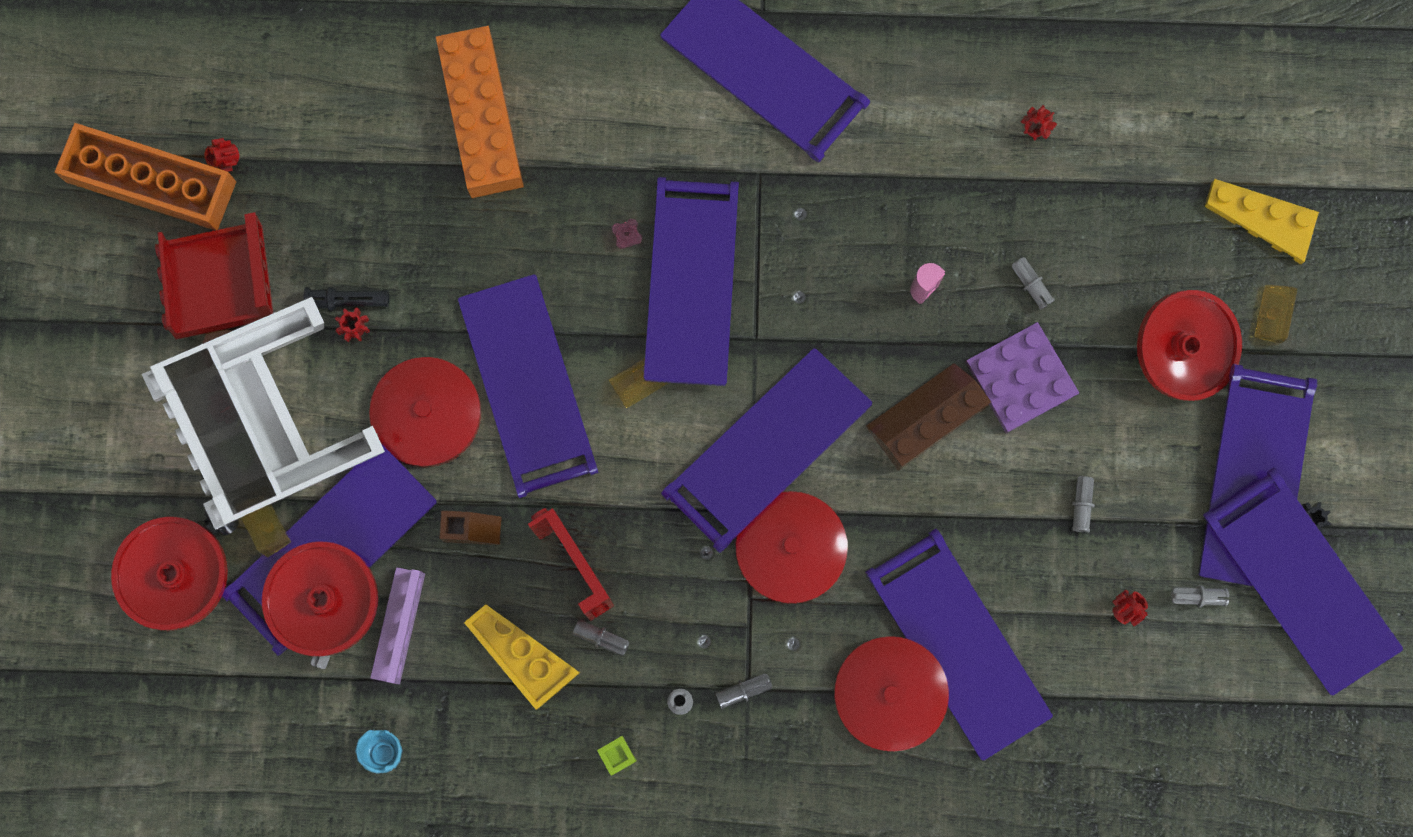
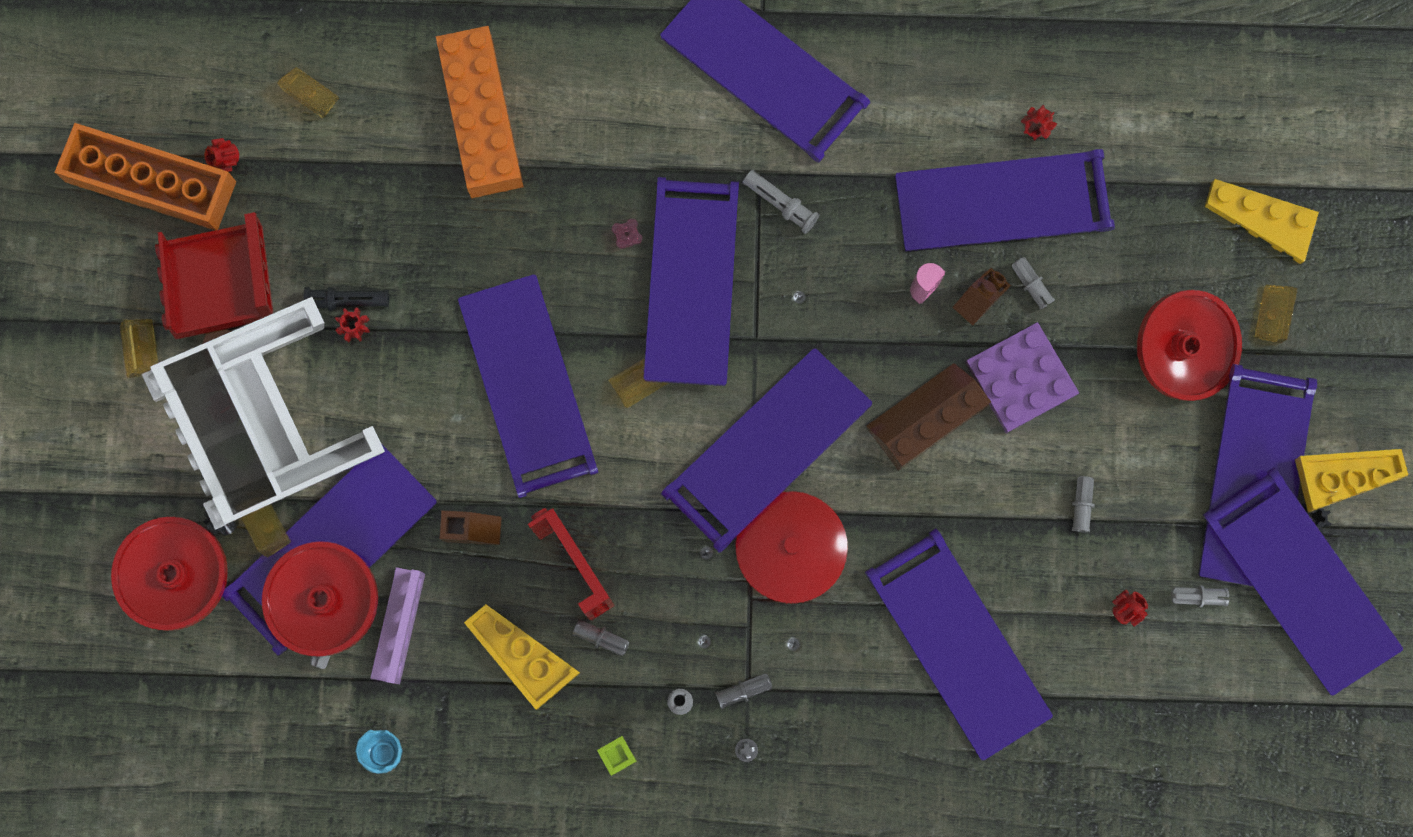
(138, 346): none -> clear yellow slope
(308, 91): none -> clear yellow slope
(425, 411): red dish -> none
(746, 750): none -> flat silver axle
(791, 208): none -> light grey pin
(891, 693): red dish -> none
(981, 296): none -> reddish brown slope
(1001, 201): none -> dark purple flag
(1344, 475): none -> yellow wing

